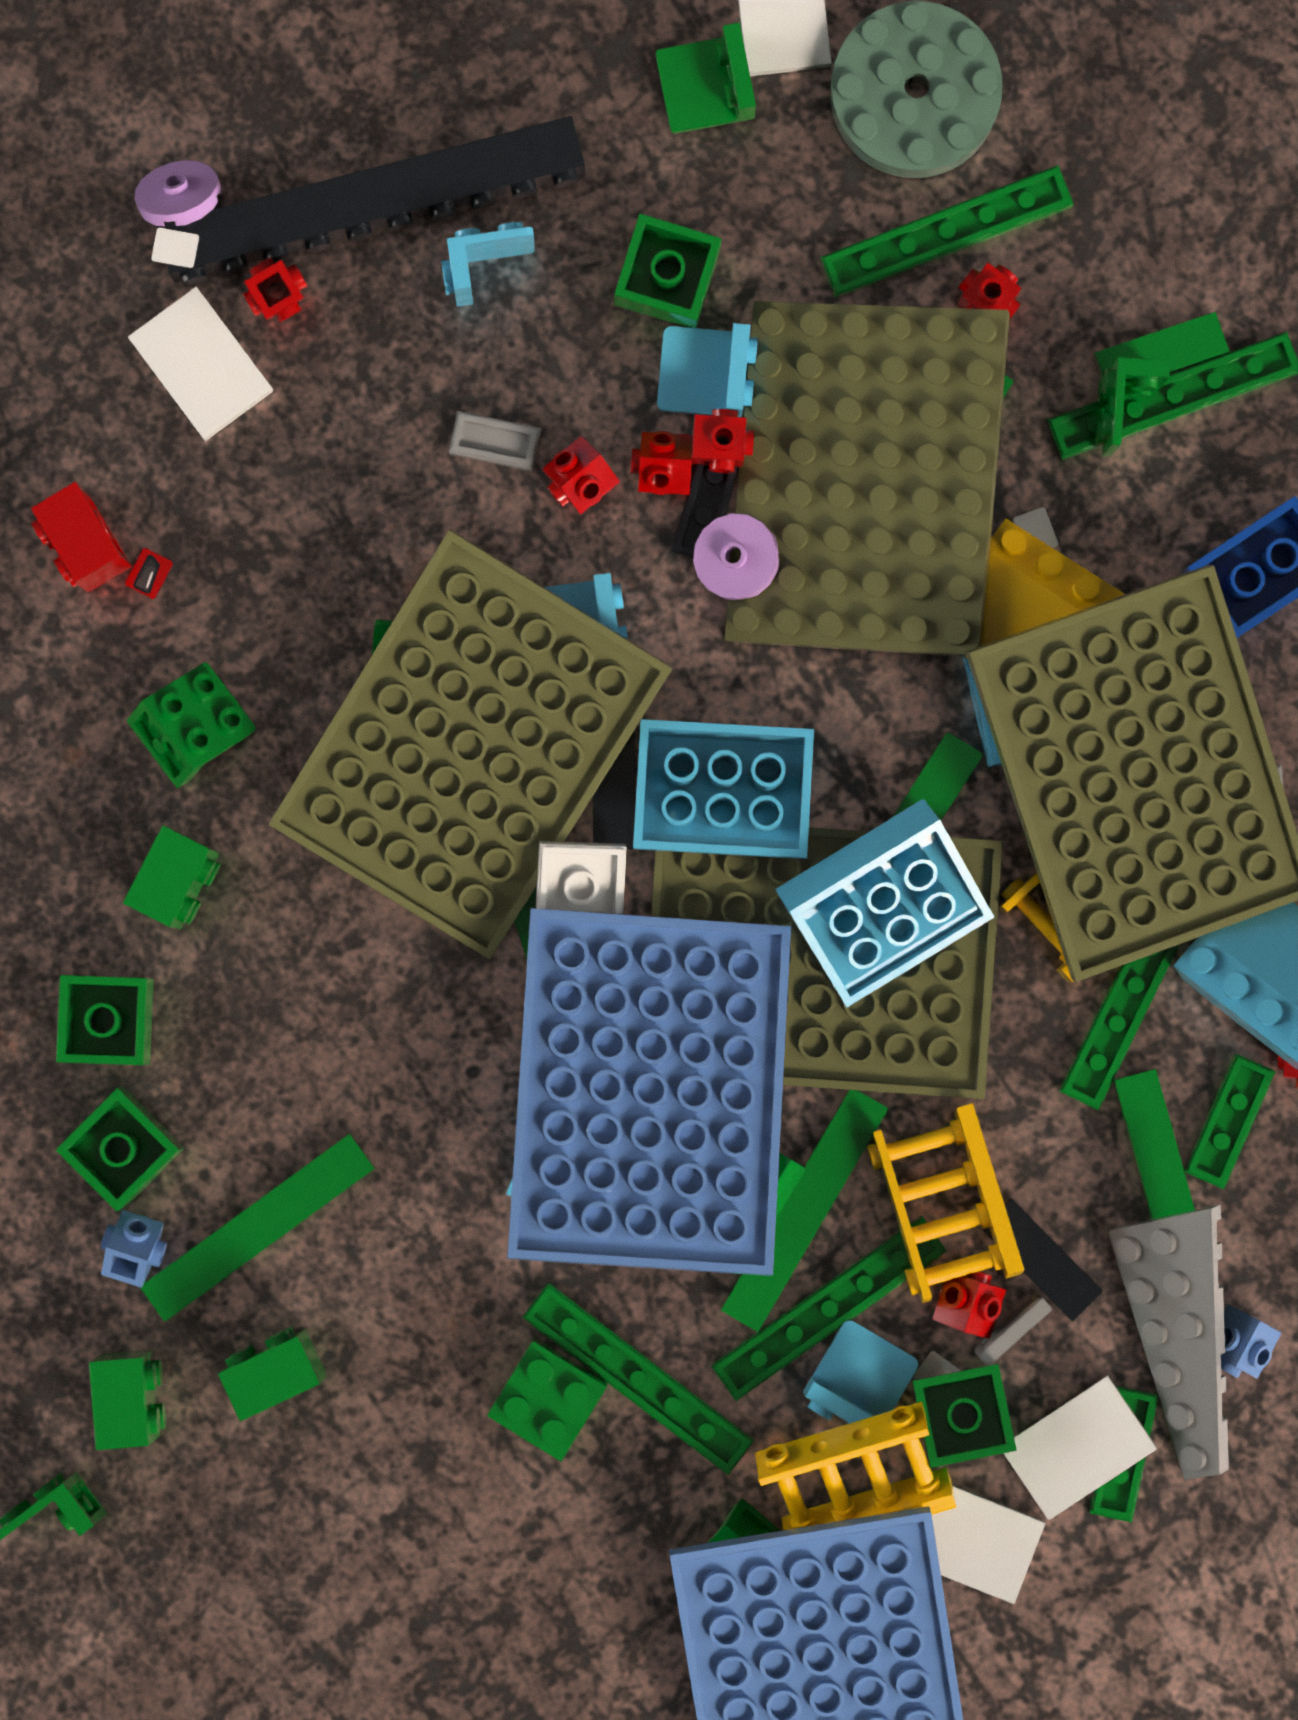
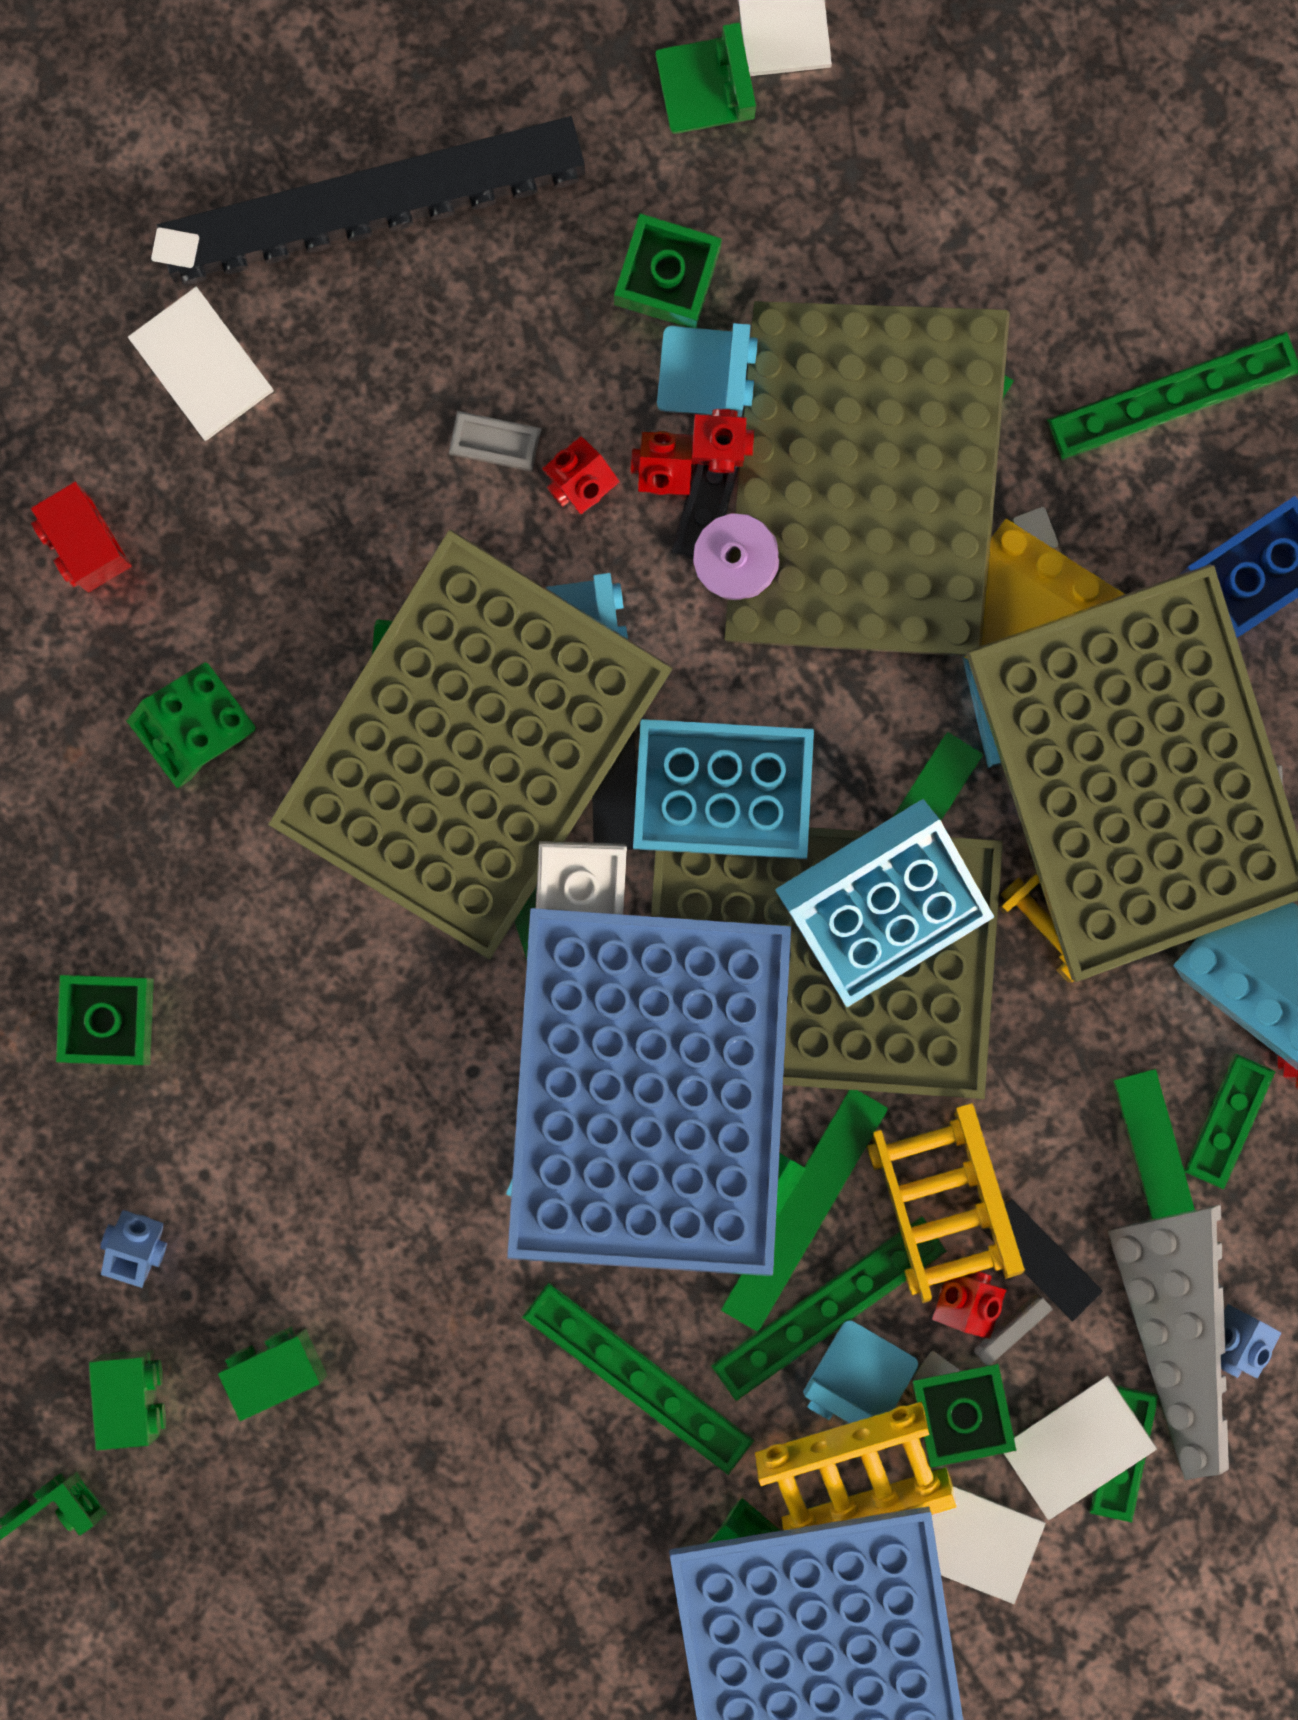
(120, 1149): green brick -> none
(149, 573): sticker -> none
(172, 879): green brick -> none
(177, 193): lavender plate -> none
(257, 1227): green tile -> none
(258, 295): red brick -> none
(474, 246): medium azure bracket -> none
(547, 1399): green brick -> none
(929, 48): sand green piece -> none
(946, 232): green tile -> none
(999, 280): red brick -> none
(1115, 1028): green tile -> none
(1136, 380): green bracket -> none
(1181, 344): green tile -> none

